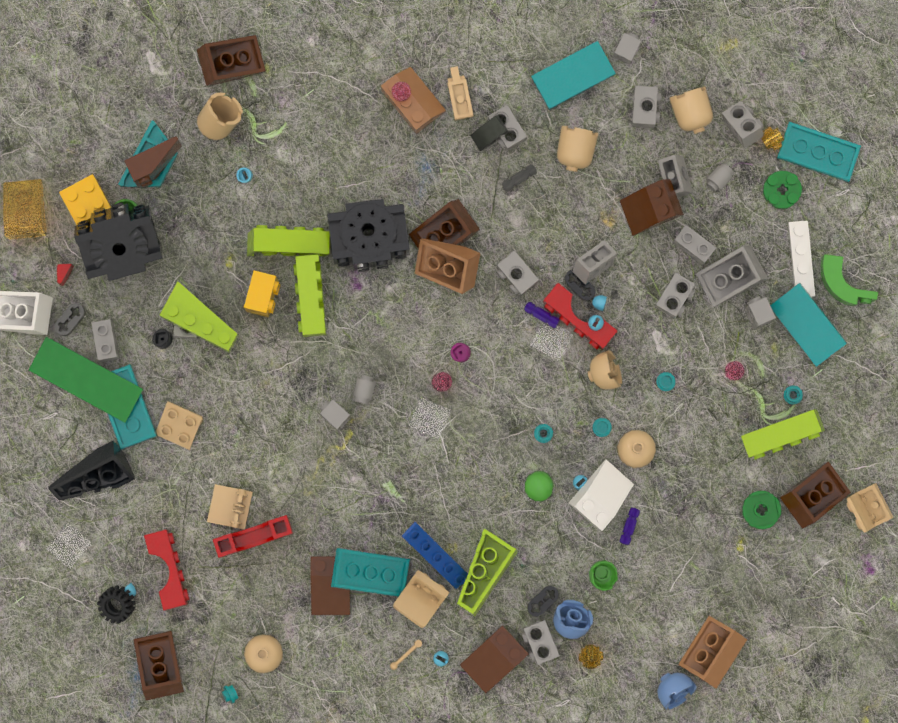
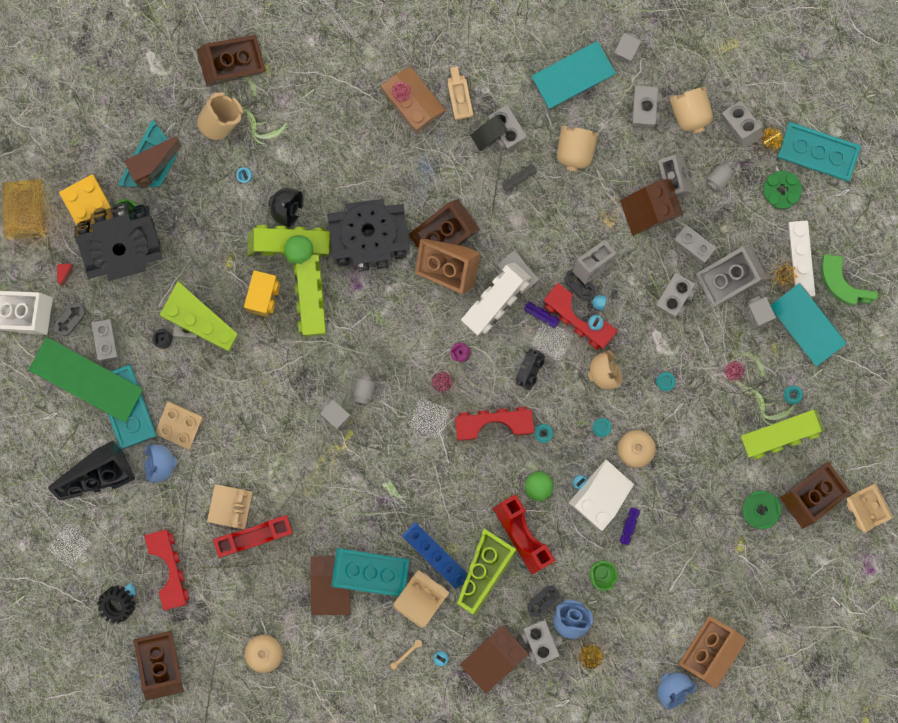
(159, 463): none -> medium blue cylinder
(229, 694): teal plate -> none
(285, 205): none -> black cylinder
(298, 249): none -> bright green hair
(496, 298): none -> white wedge
(512, 517): none -> red arch
(518, 421): none -> red arch
(534, 361): none -> black hinge
(781, 270): none -> clear yellow gear

